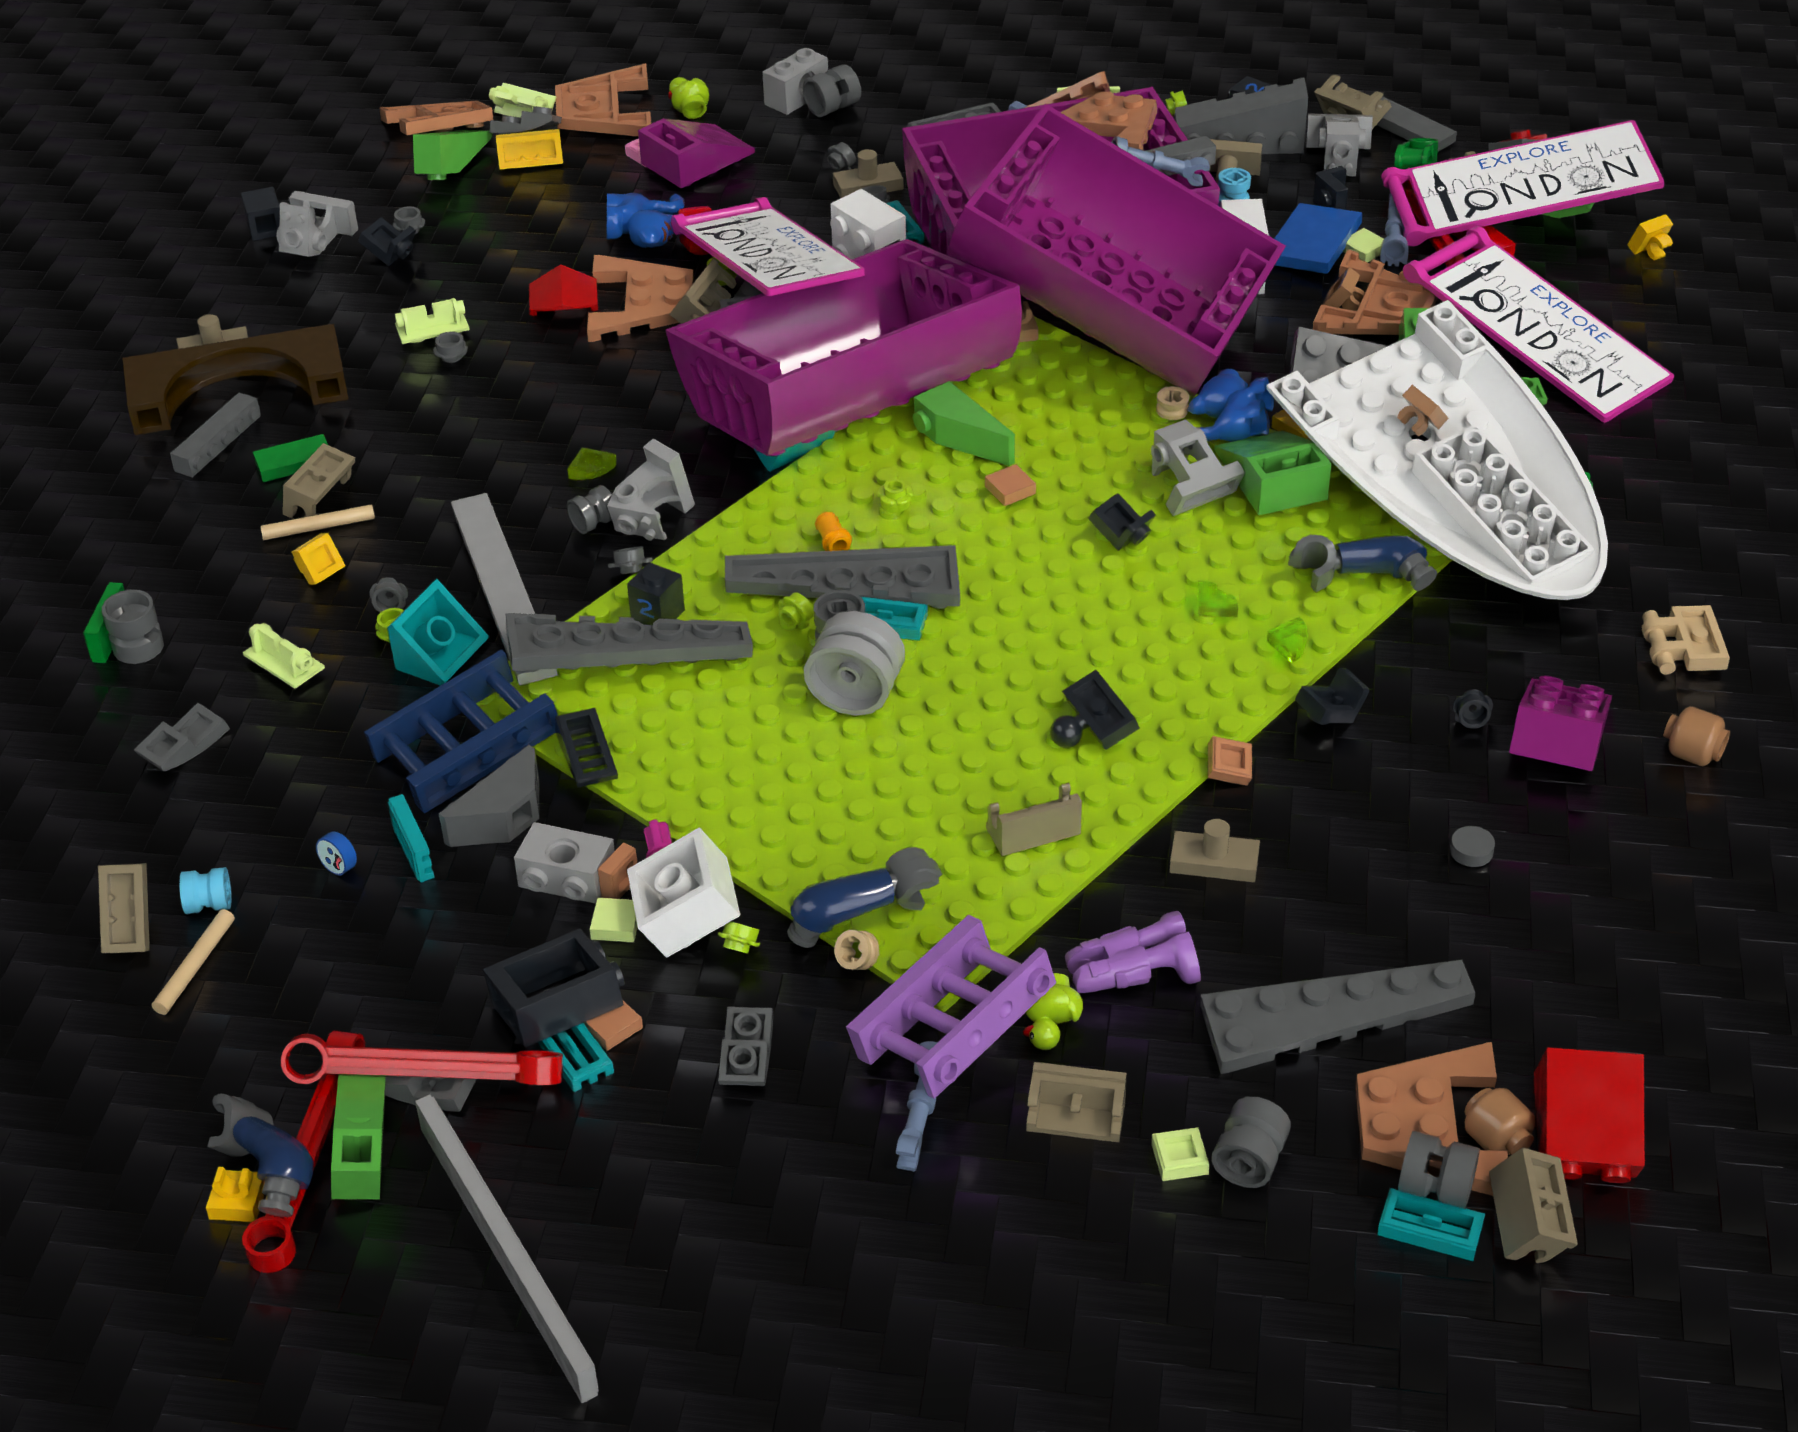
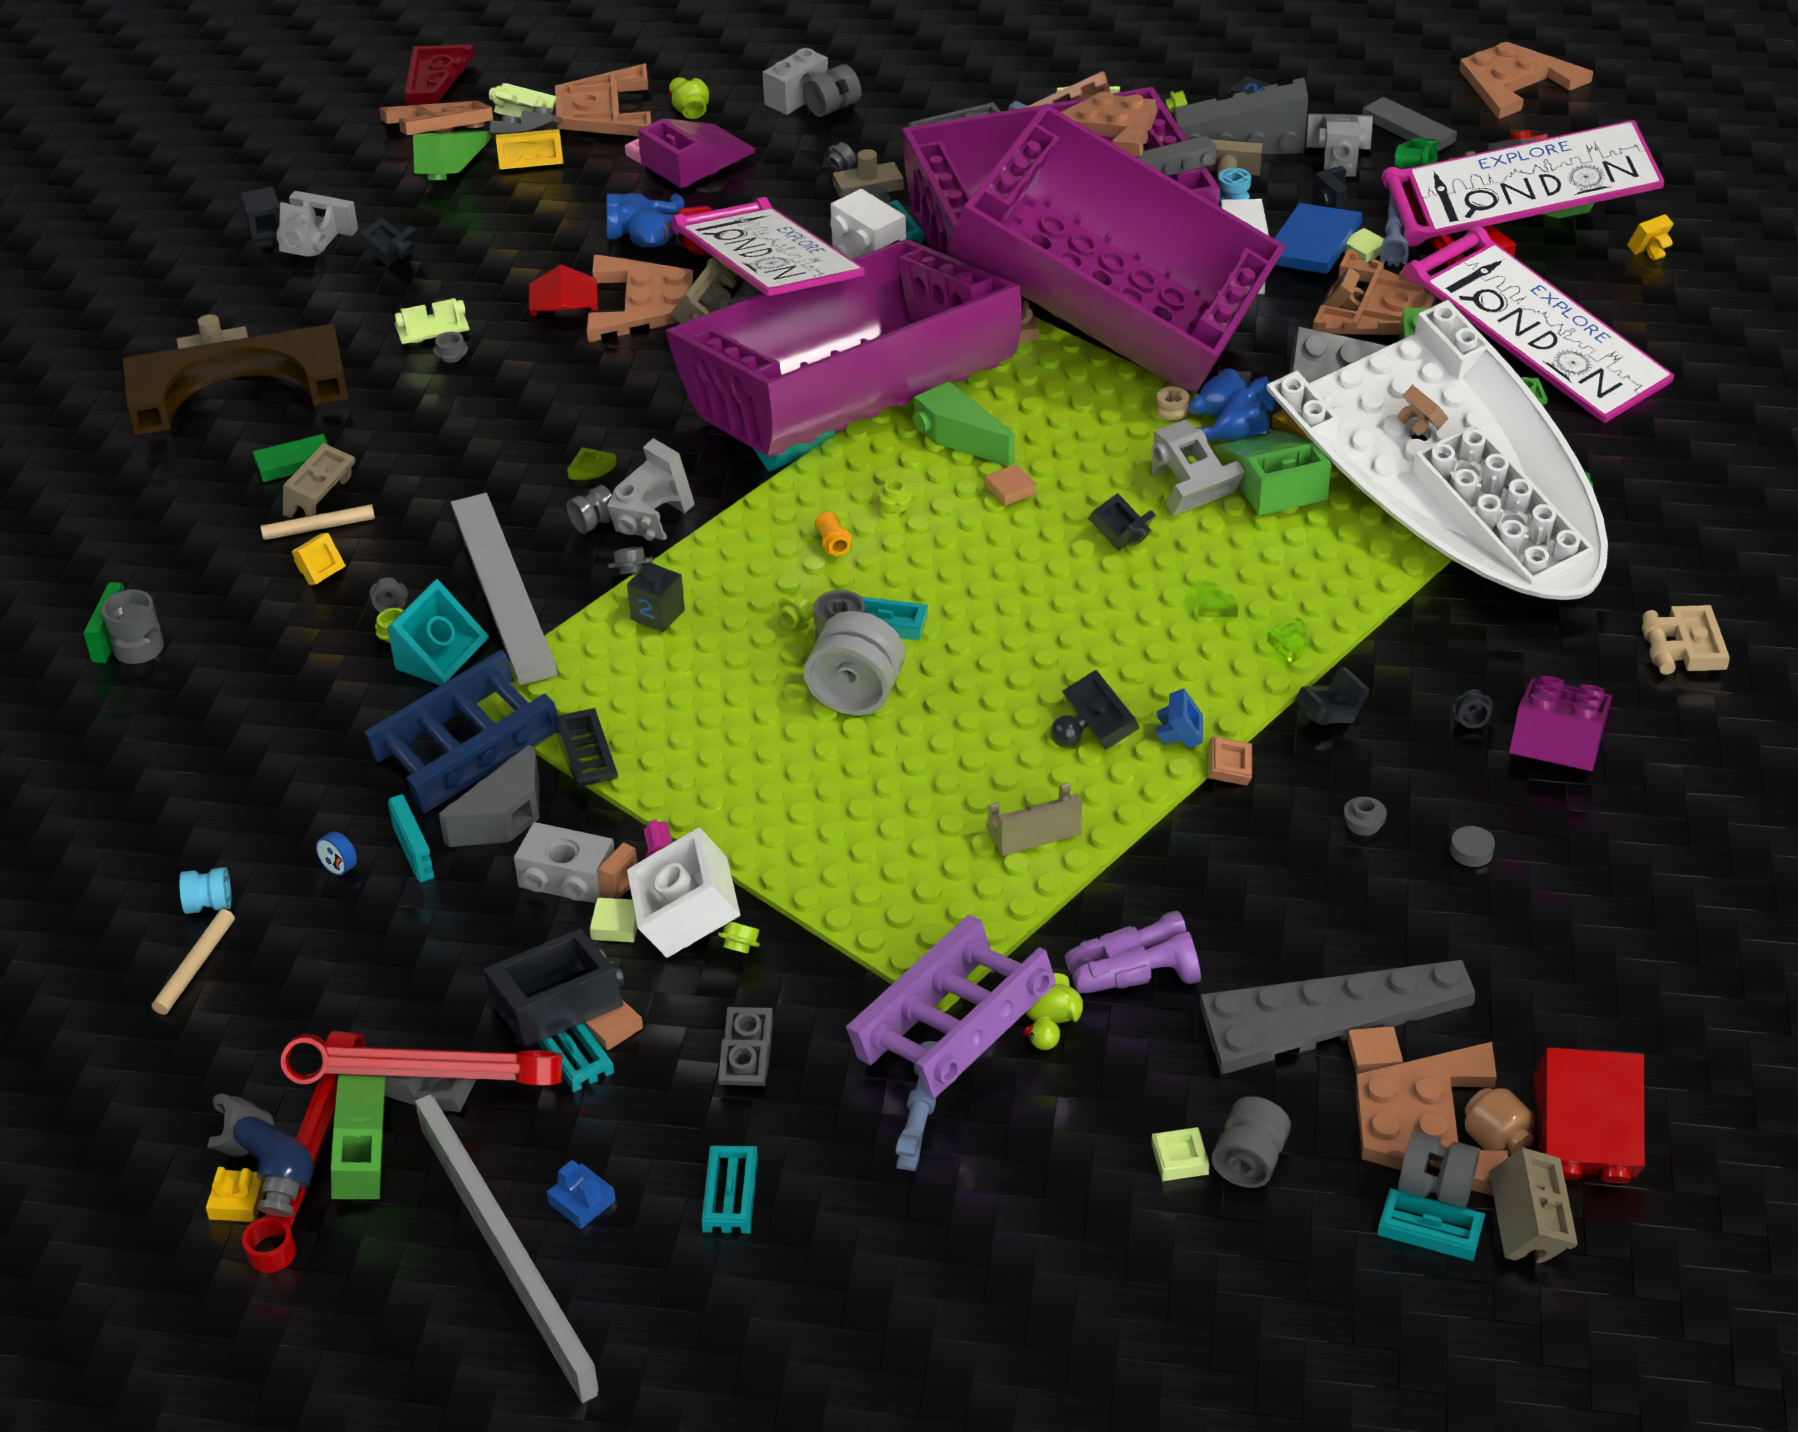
(123, 908): dark tan tile -> none
(189, 737): dark grey slope -> none
(215, 434): dark grey piece -> none
(281, 657): yellowish green hinge -> none
(407, 217): dark grey plate -> none
(434, 71): none -> dark red wing
(544, 643): dark grey wing -> none
(580, 1194): none -> blue tile
(728, 1218): none -> teal tile
(845, 953): tan bush -> none
(846, 897): piece -> none
(896, 574): dark grey wing -> none
(1076, 1102): dark tan hinge -> none
(1159, 161): sand blue piece -> none
(1180, 720): none -> blue tile
(1215, 853): dark tan tile -> none
(1350, 101): dark tan hinge -> none
(1364, 815): none -> dark grey plate
(1373, 1048): none -> nougat tile
(1384, 555): piece -> none
(1510, 67): none -> nougat wing
(1696, 736): medium nougat head -> none

